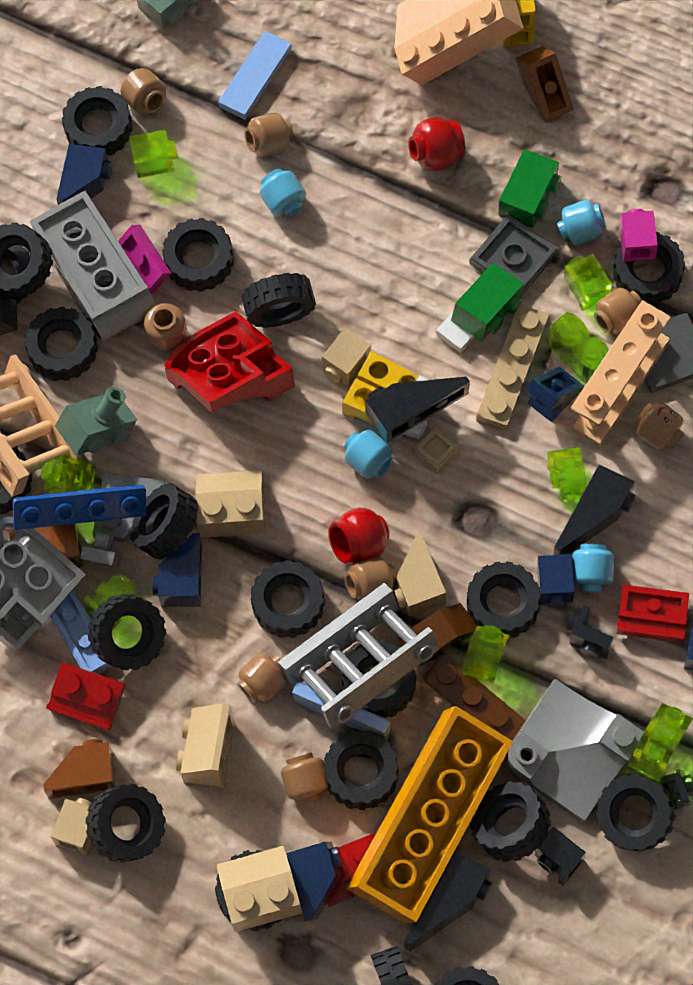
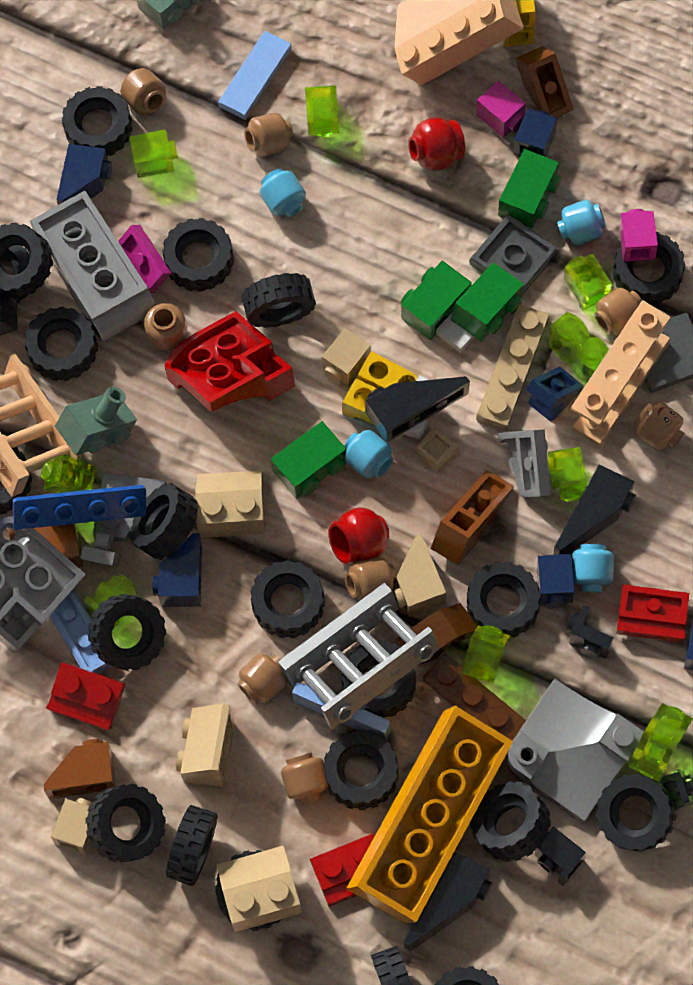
(191, 845): none -> black tyre
(309, 460): none -> green brick
(315, 876): dark blue slope -> none
(322, 110): none -> clear neon green brick
(433, 299): none -> green brick
(470, 517): none -> dark orange slope
(501, 109): none -> dark pink brick
(529, 461): none -> light grey wing
(535, 132): none -> dark blue brick

